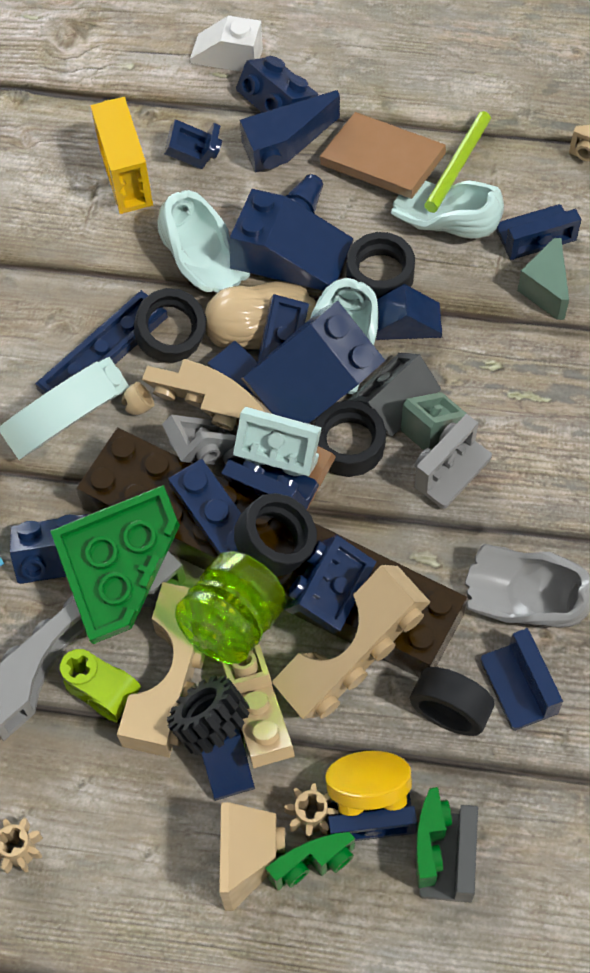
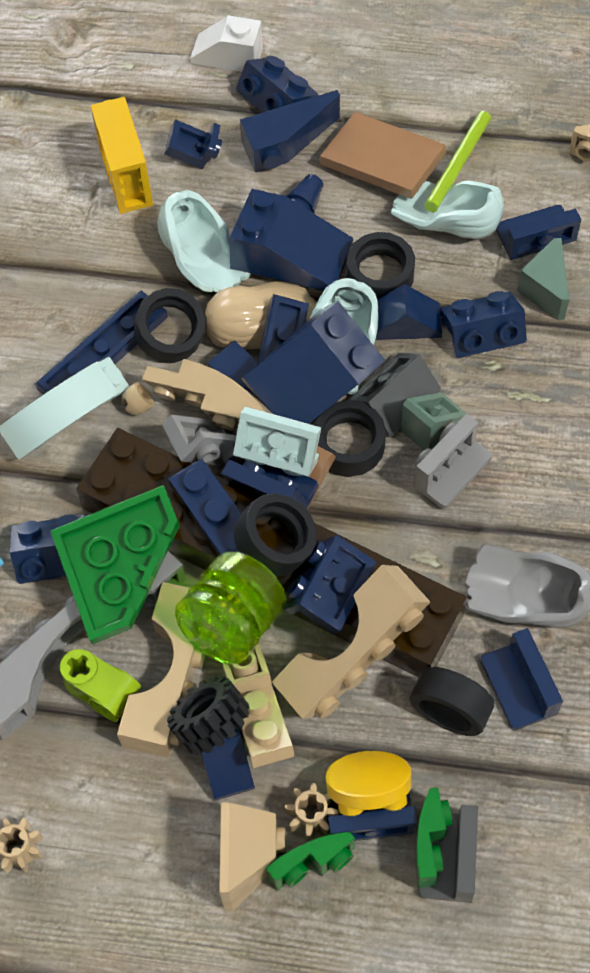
(485, 323): none -> dark blue bracket

